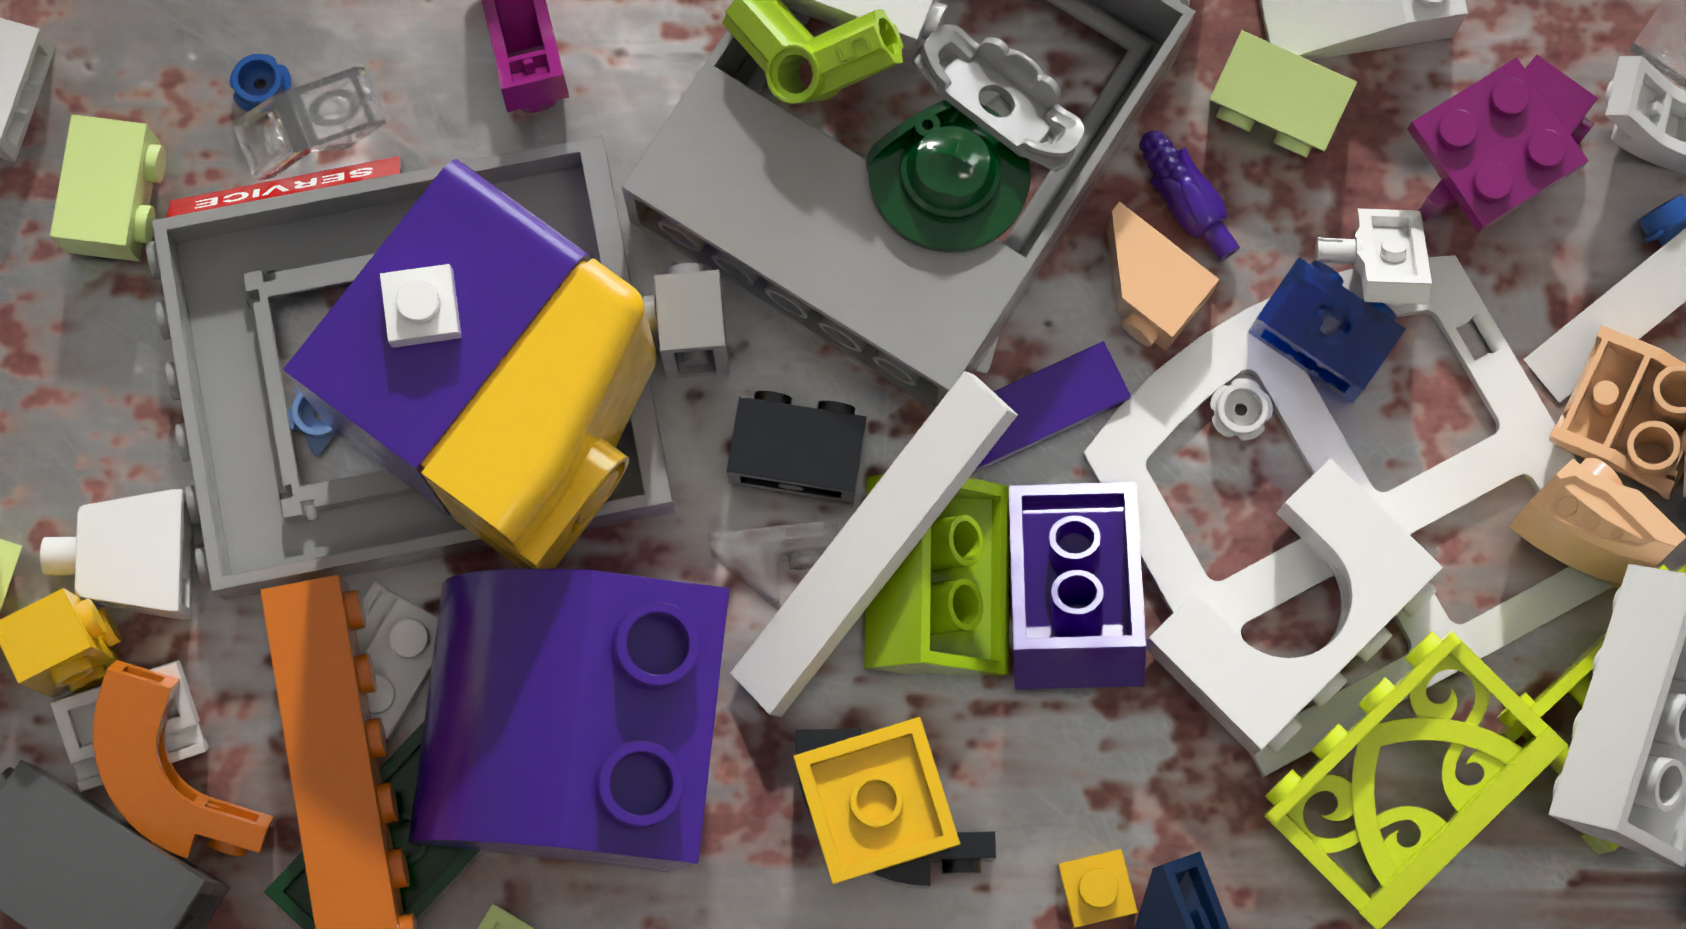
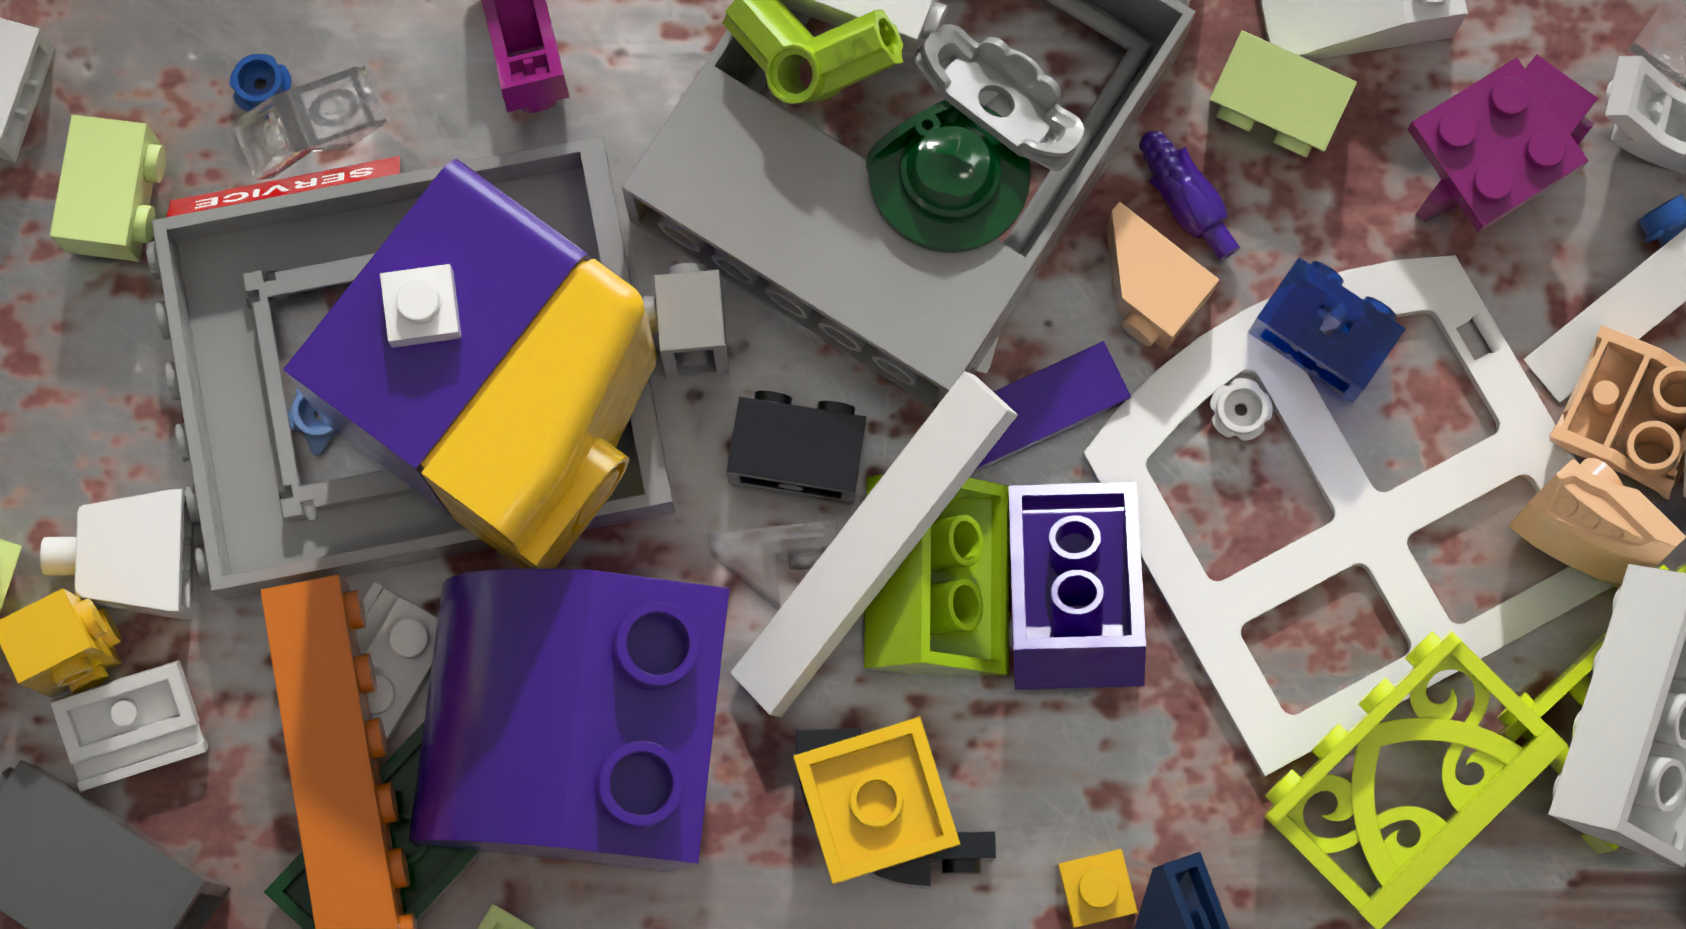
(142, 780): orange arch -> none
(1377, 576): white arch -> none
(1387, 254): white plate -> none

